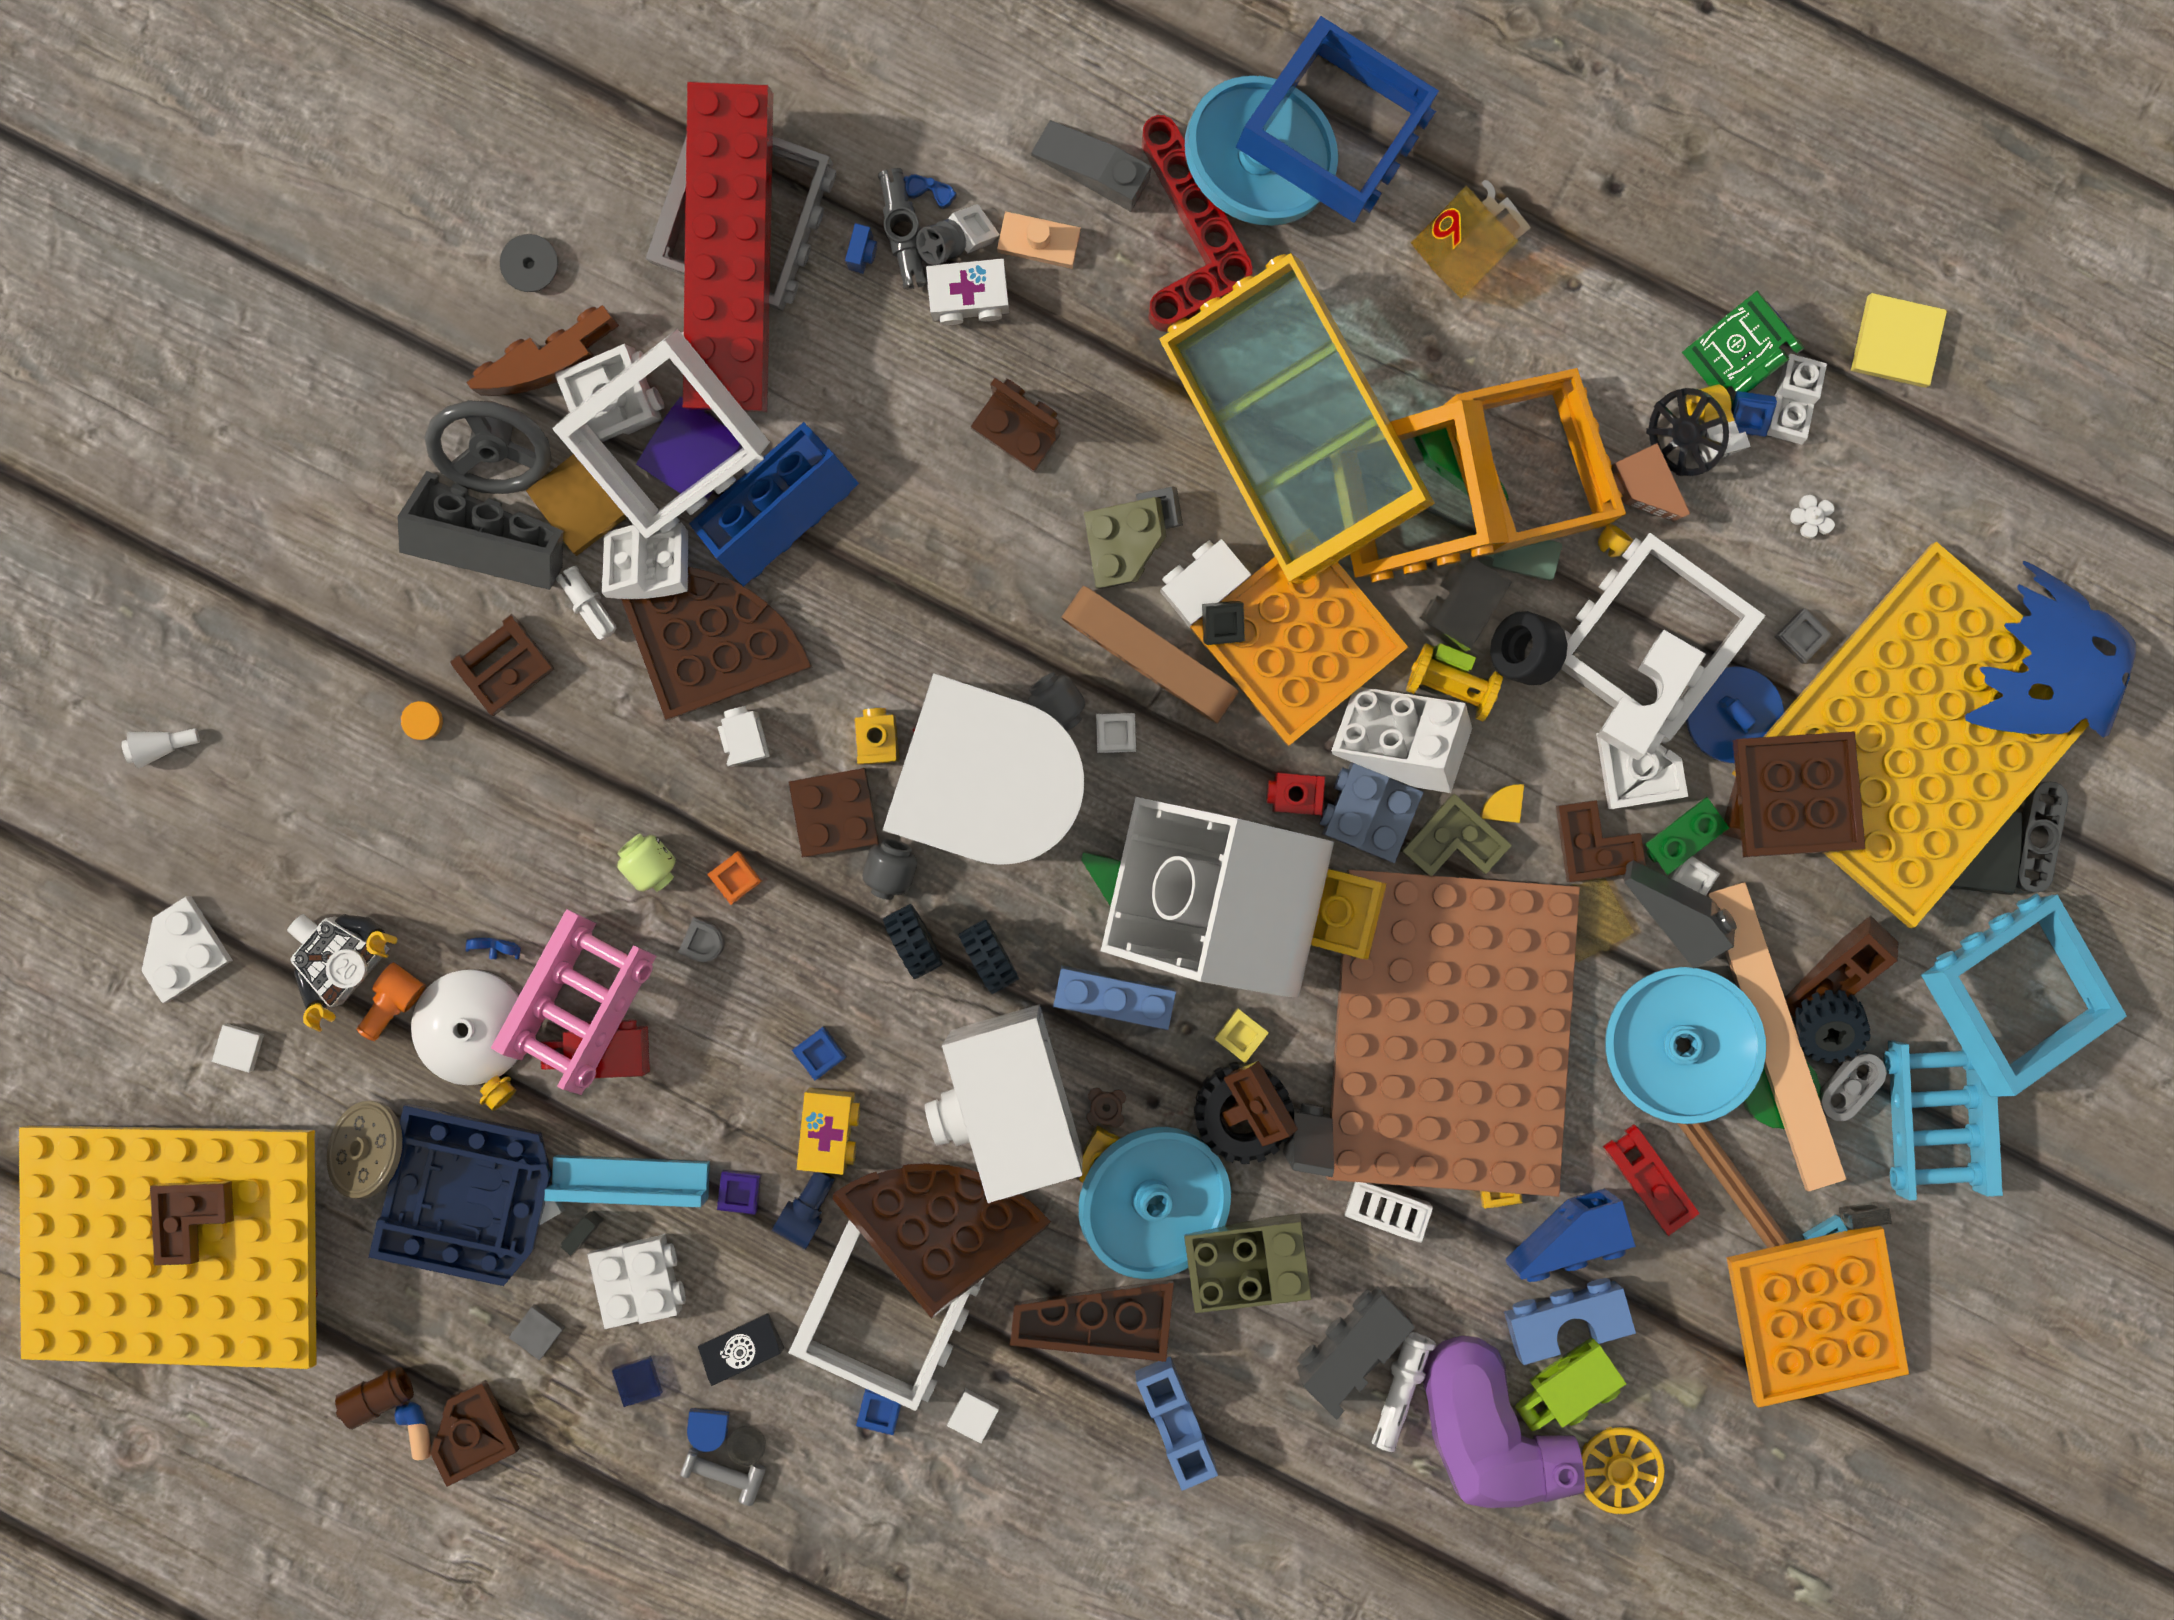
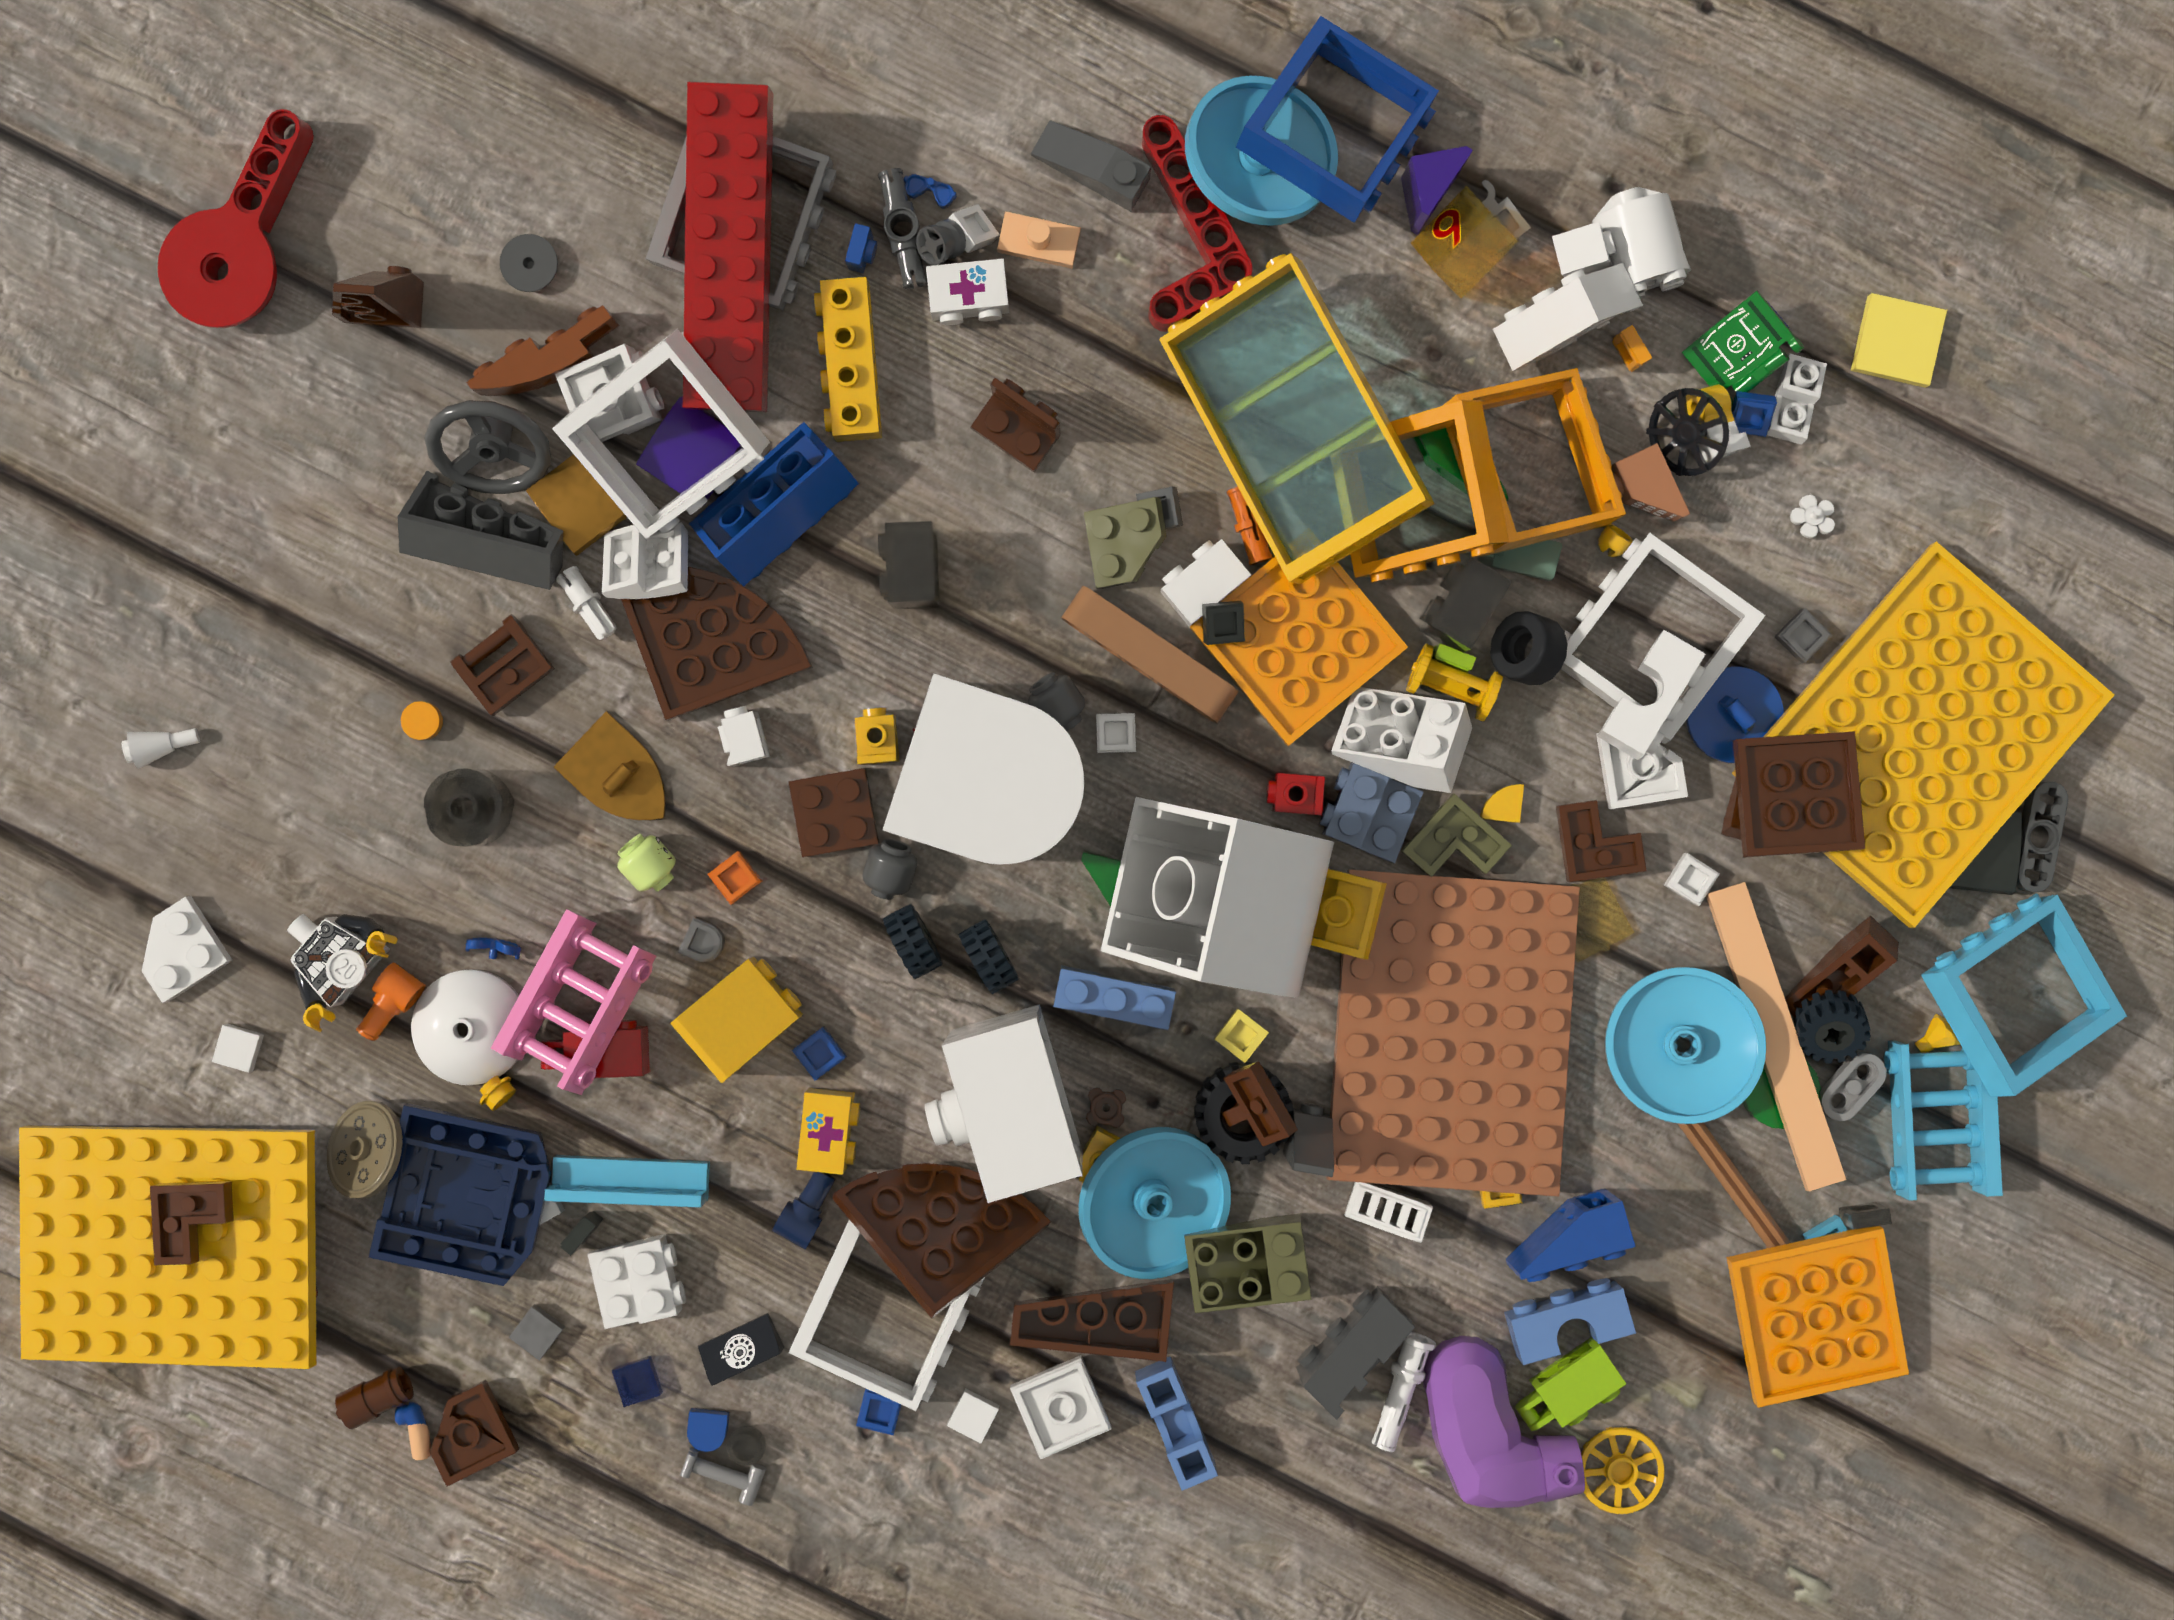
(235, 236): none -> red beam
(380, 298): none -> reddish brown wedge
(447, 812): none -> clear smoke brick
(615, 772): none -> pearl gold shield
(738, 1018): none -> yellow slope
(739, 1192): dark purple tile -> none
(849, 359): none -> yellow brick
(910, 565): none -> clear smoke brick
(1060, 1407): none -> white plate
(1252, 536): none -> orange pin
(1428, 180): none -> dark purple slope
(1565, 314): none -> white wedge
(1584, 249): none -> white slope
(1631, 348): none -> light orange tile
(1645, 238): none -> white cylinder
(1652, 1181): red plate -> none
(1685, 915): dark grey slope -> none
(1686, 836): green hinge -> none
(1937, 1035): none -> yellow rock
(2066, 660): blue piece -> none

